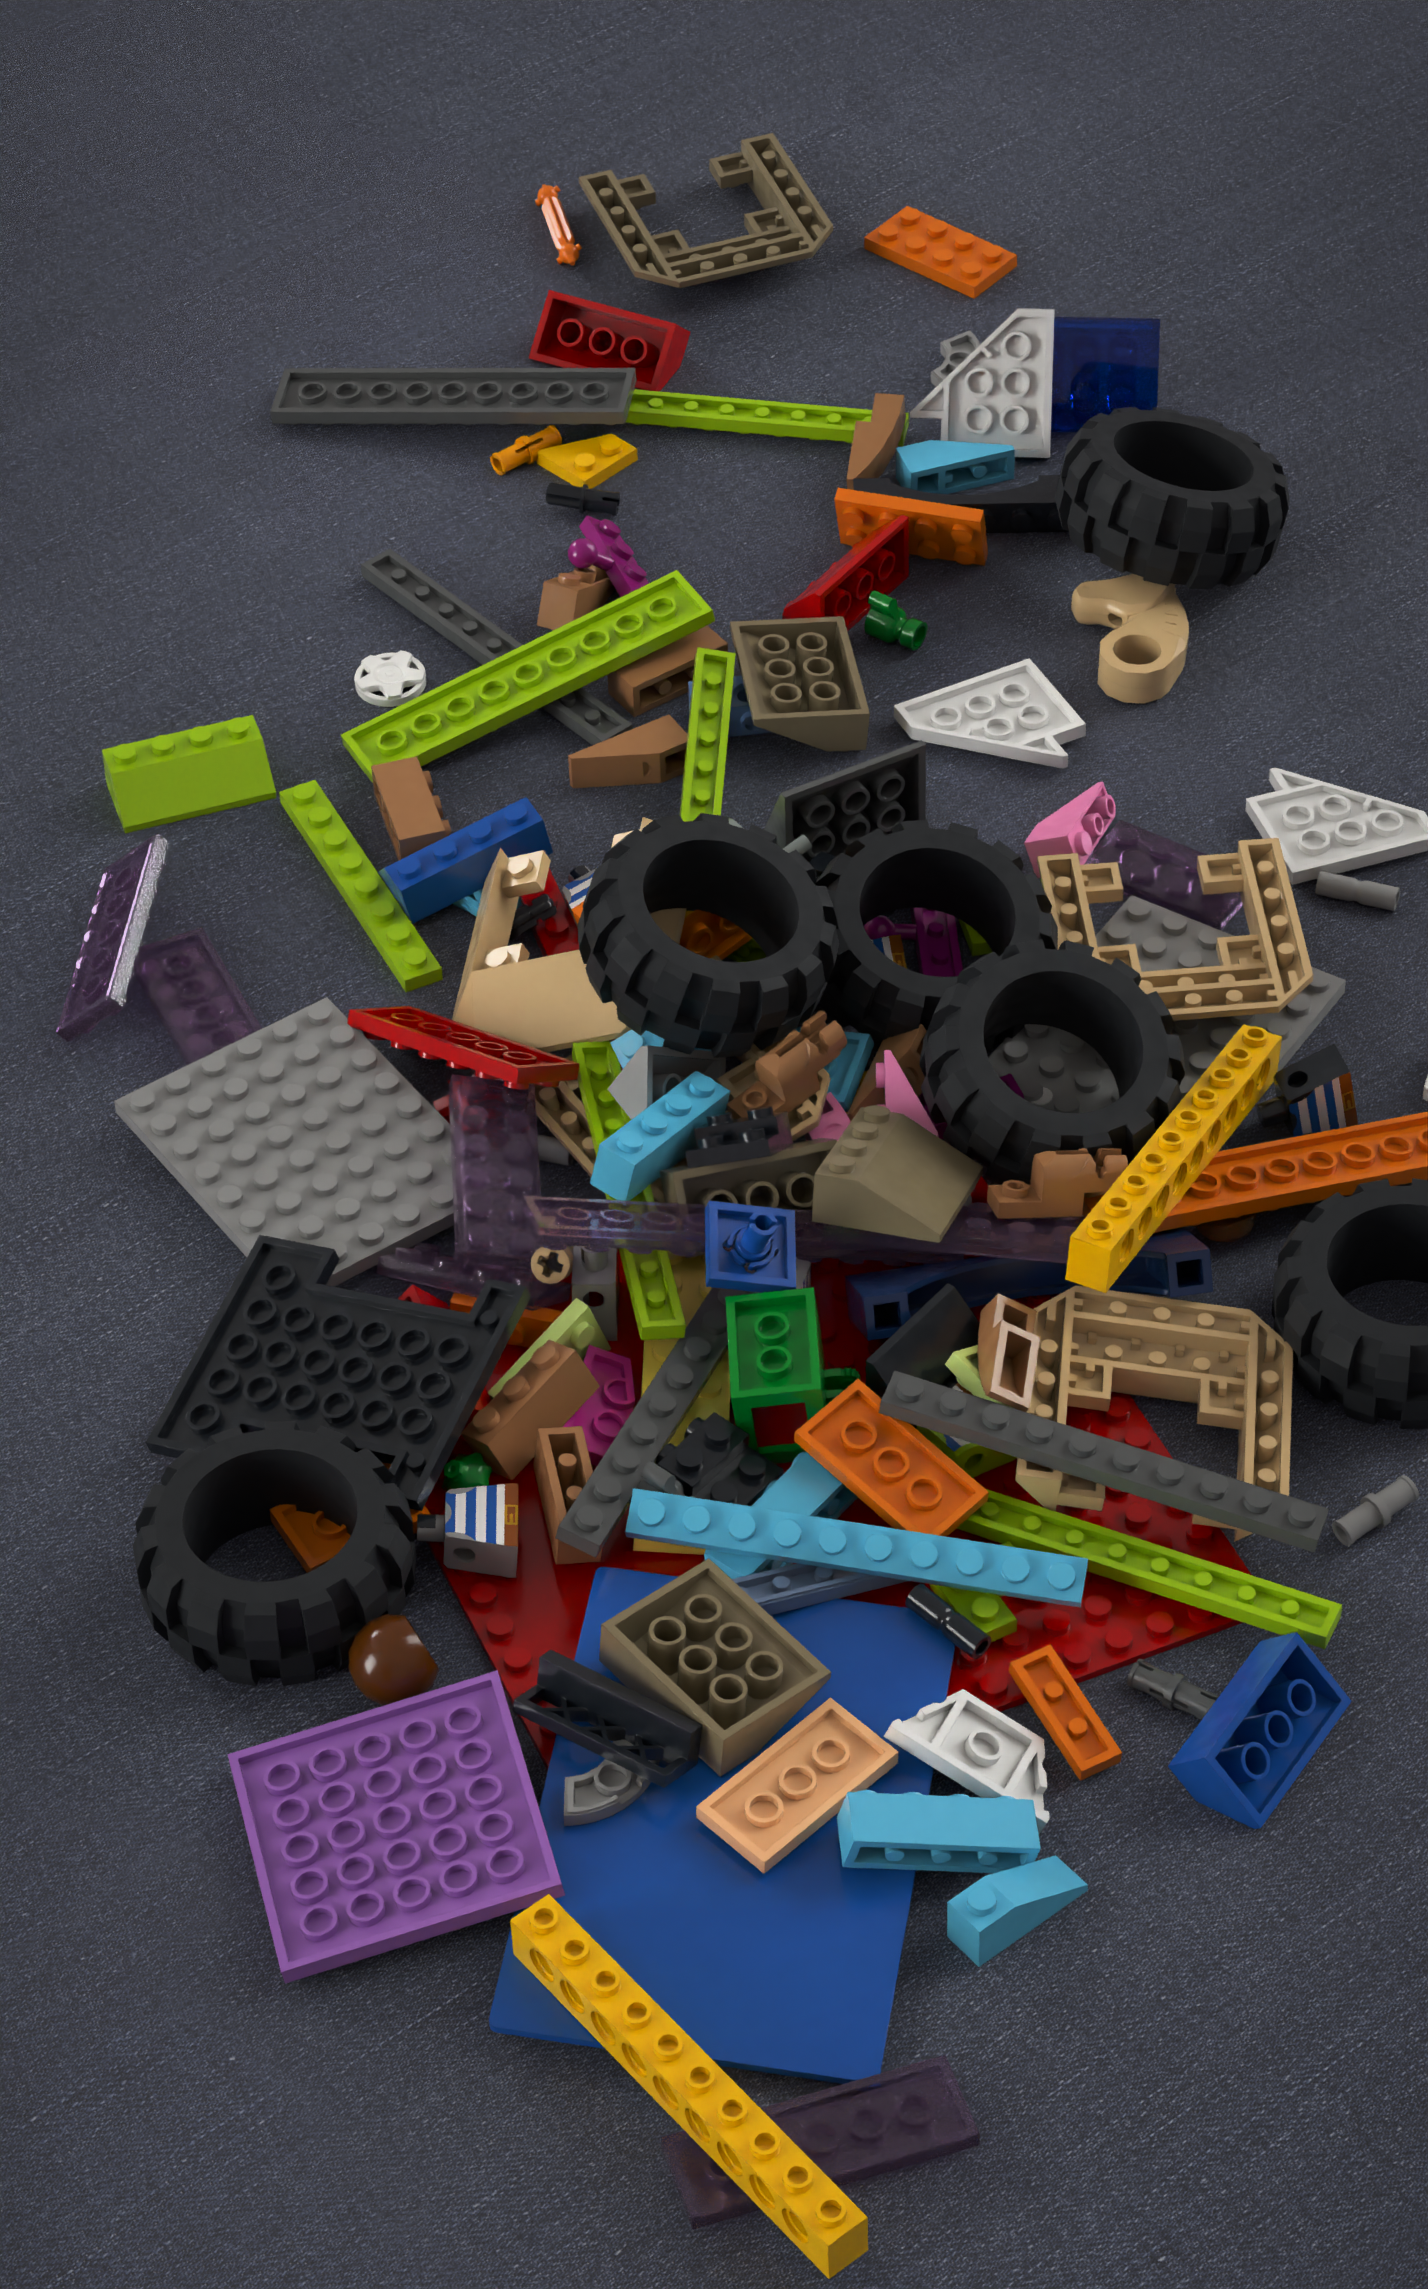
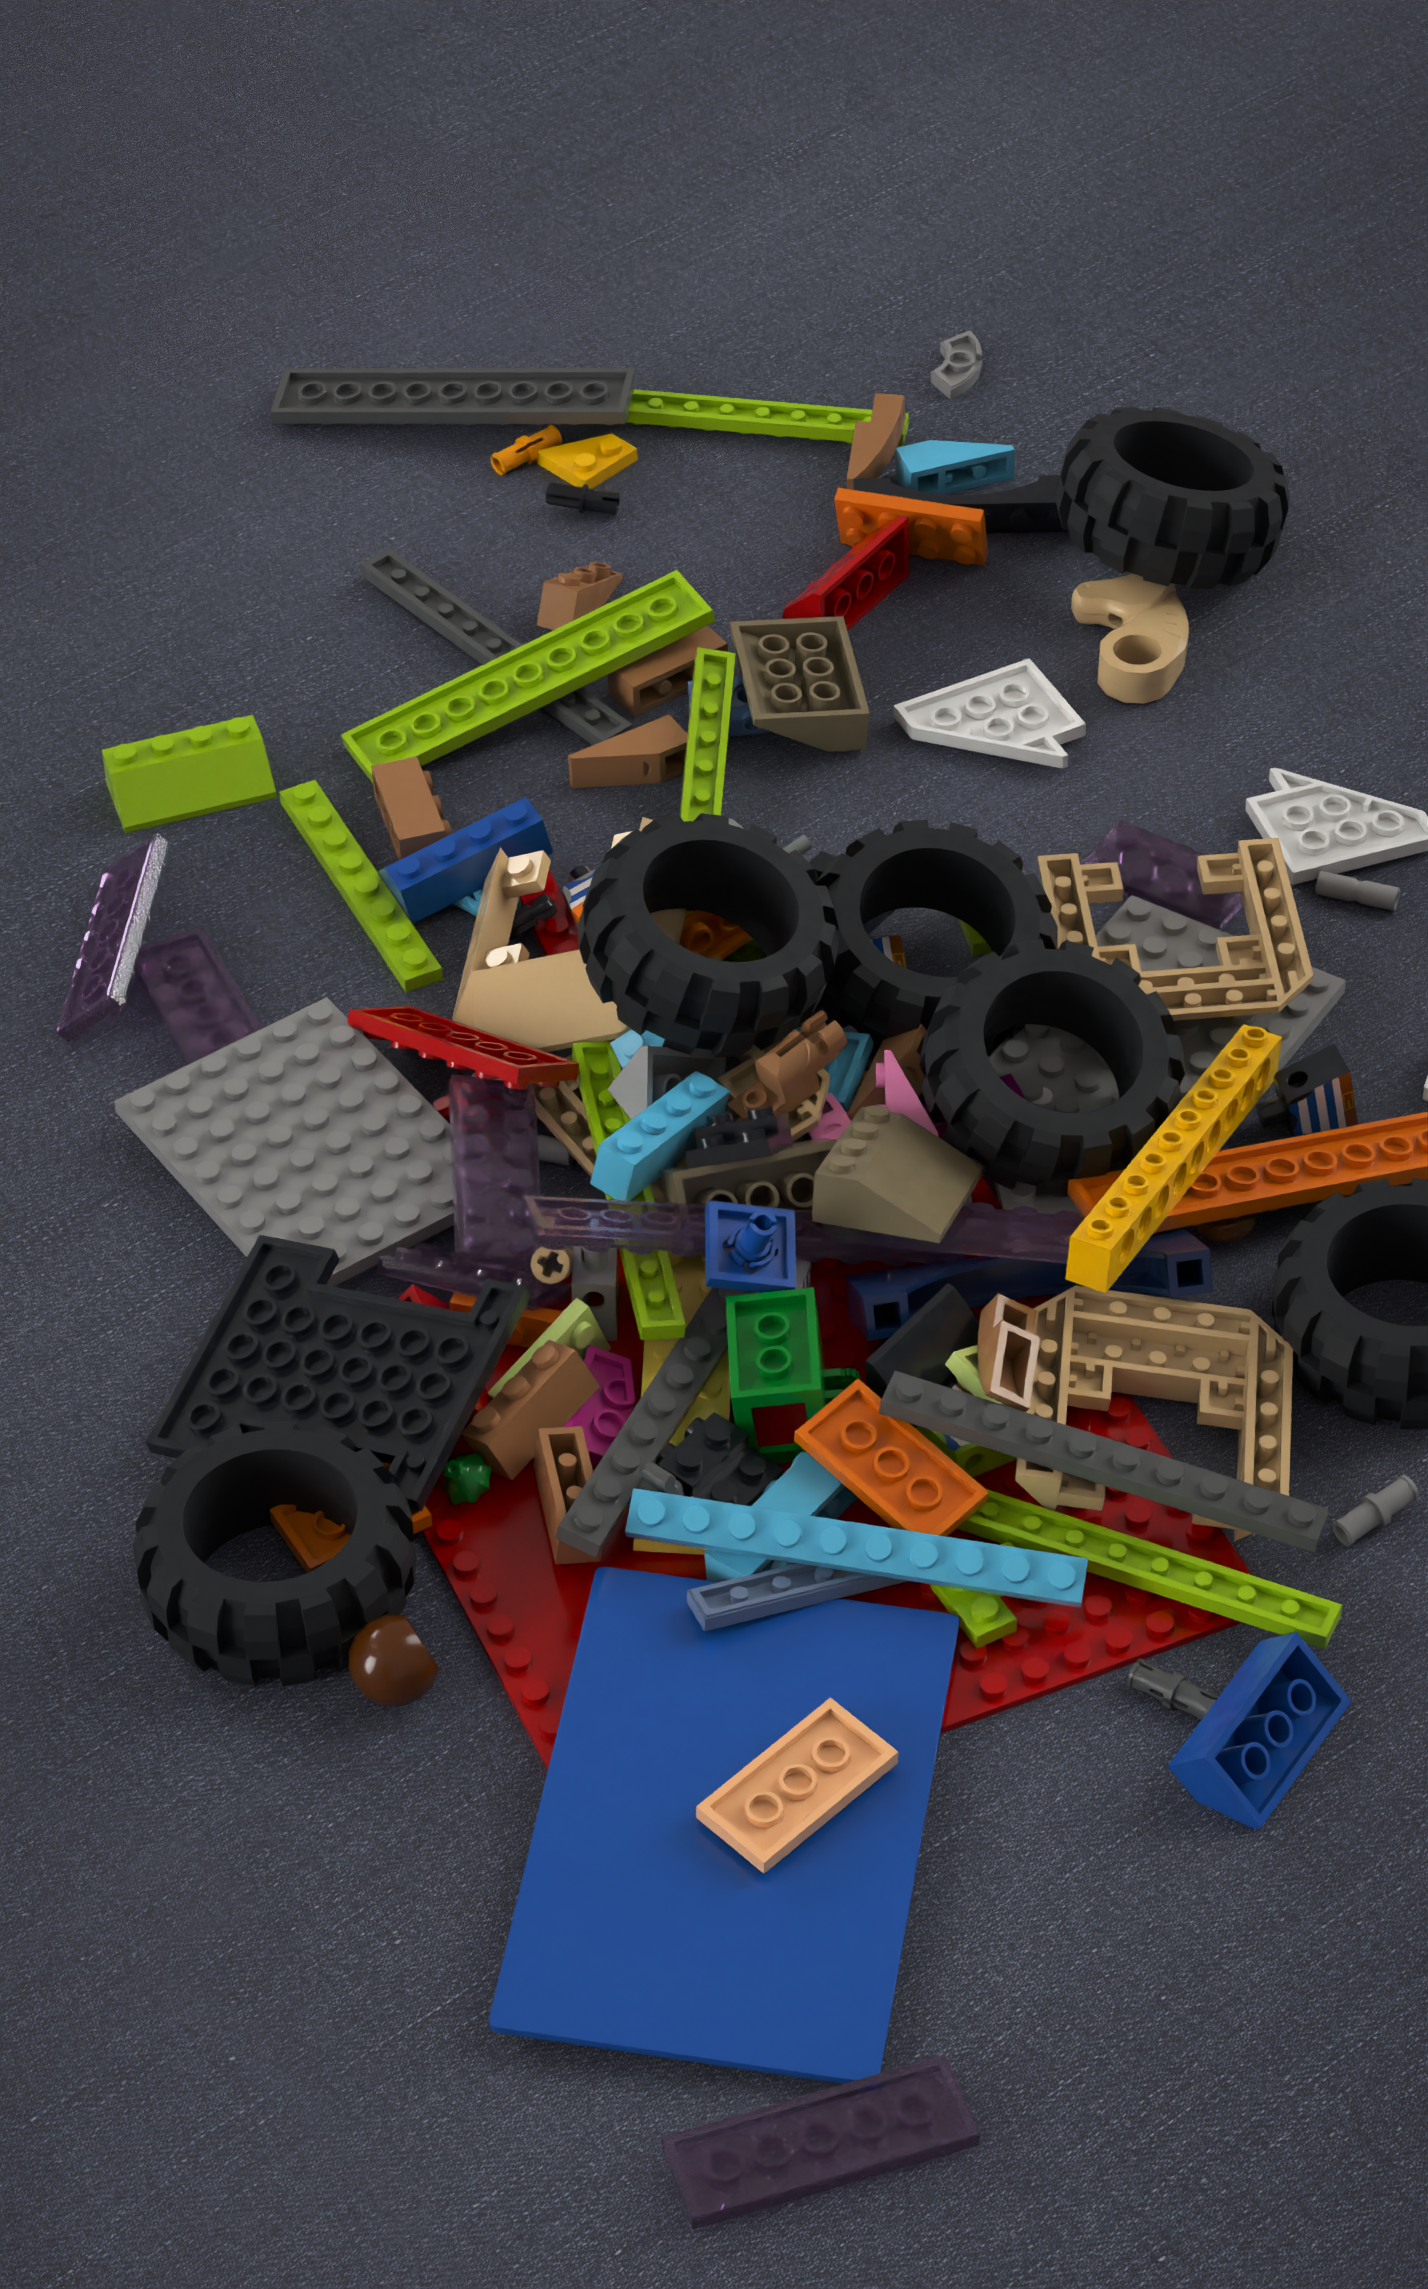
(390, 675): white wheel -> none
(393, 1826): medium lavender plate -> none
(476, 1529): torso -> none
(558, 224): orange wheel -> none
(601, 1791): light grey tile -> none
(602, 336): red slope -> none
(607, 550): magenta plate -> none
(617, 1714): black fence -> none
(690, 2087): yellow brick -> none
(713, 1659): dark tan slope -> none
(784, 232): dark tan slope -> none
(853, 802): dark grey slope -> none
(891, 624): green piece -> none
(934, 939): magenta plate -> none
(936, 1832): medium azure brick -> none
(940, 252): orange plate -> none
(944, 1618): black piece -> none
(977, 1749): white wing -> none
(1001, 388): white wing -> none
(1009, 1905): medium azure slope -> none
(1058, 1184): medium nougat plate -> none
(1065, 1712): orange plate -> none
(1073, 827): bright pink slope -> none
(1102, 368): clear blue slope -> none

